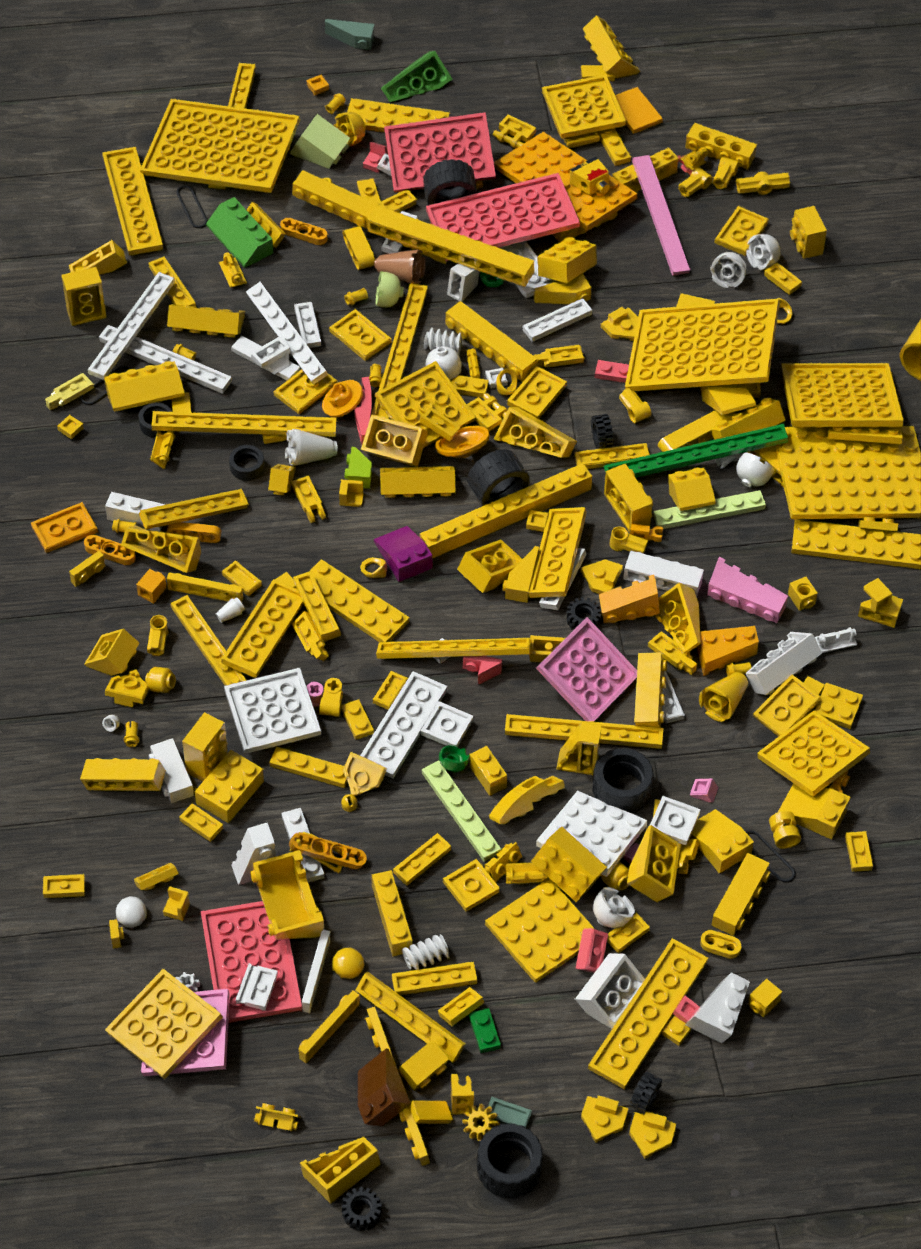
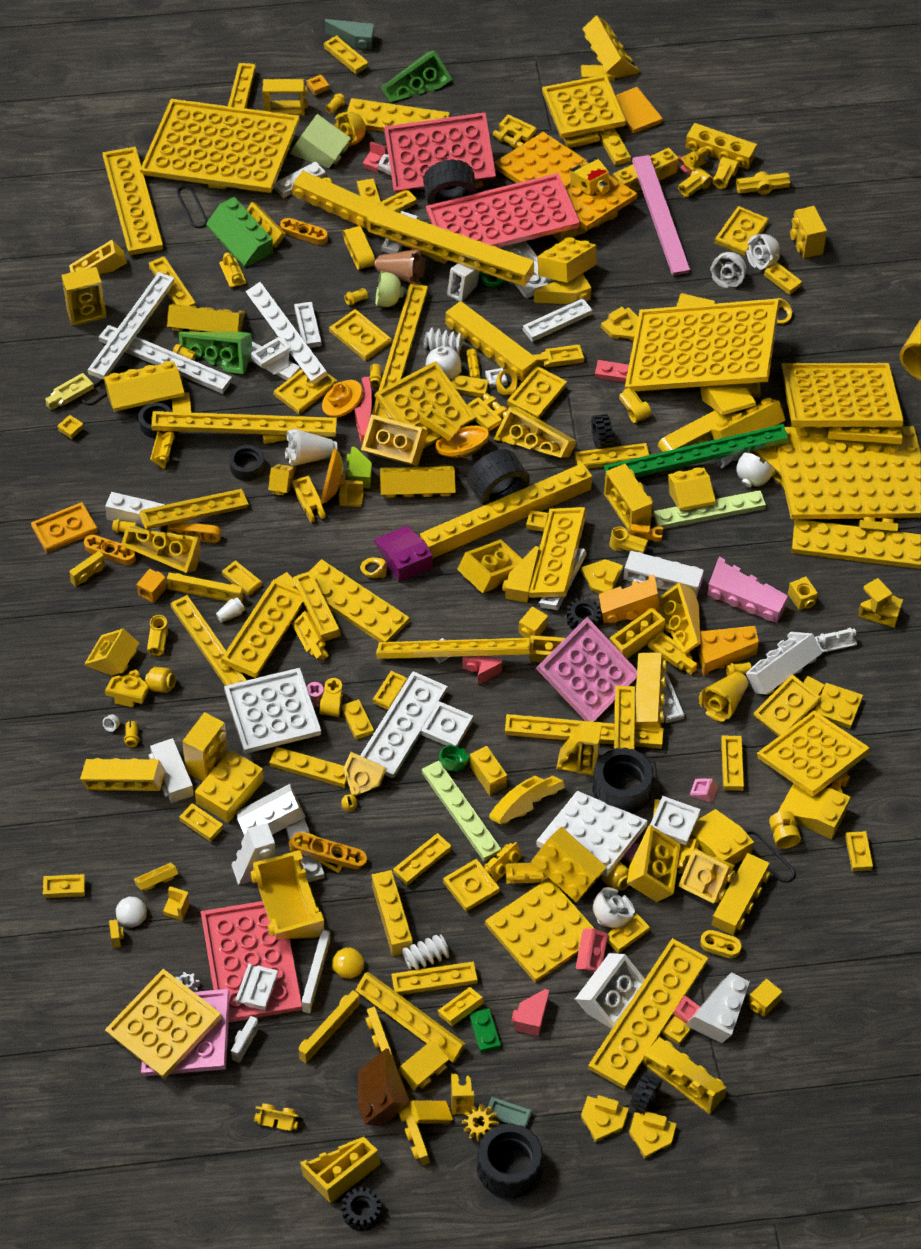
(223, 349): none -> bright green wedge
(244, 1039): none -> white plate
(277, 809): none -> white slope
(285, 86): none -> yellow window
(285, 185): none -> white plate
(334, 477): none -> light orange dish
(346, 54): none -> yellow plate
(531, 1013): none -> coral slope
(533, 623): none -> yellow brick
(624, 717): none -> yellow plate
(638, 633): none -> yellow brick
(684, 1075): none -> yellow wedge
(707, 876): none -> yellow plate
(732, 763): none -> yellow plate

